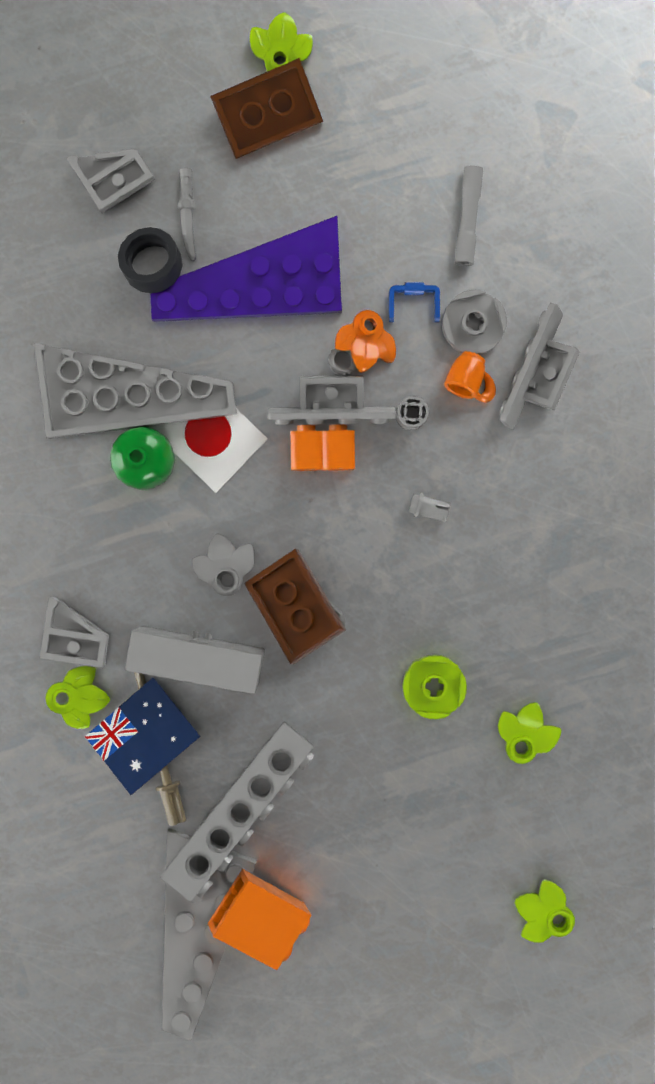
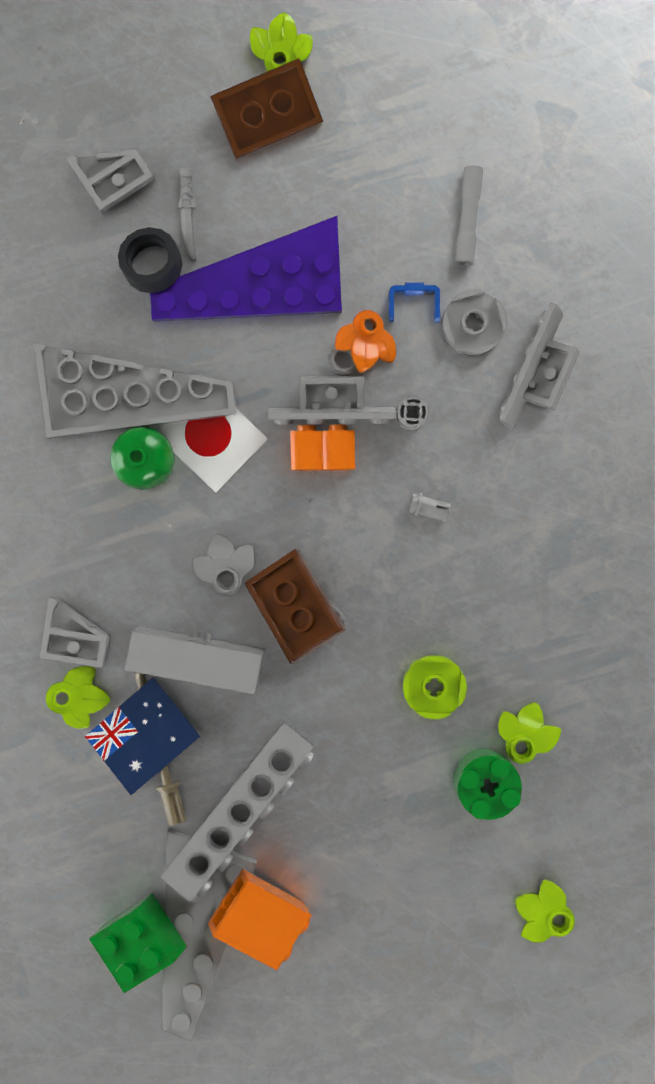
(138, 943): none -> green brick
(467, 376): orange piece -> none
(504, 788): none -> green brick

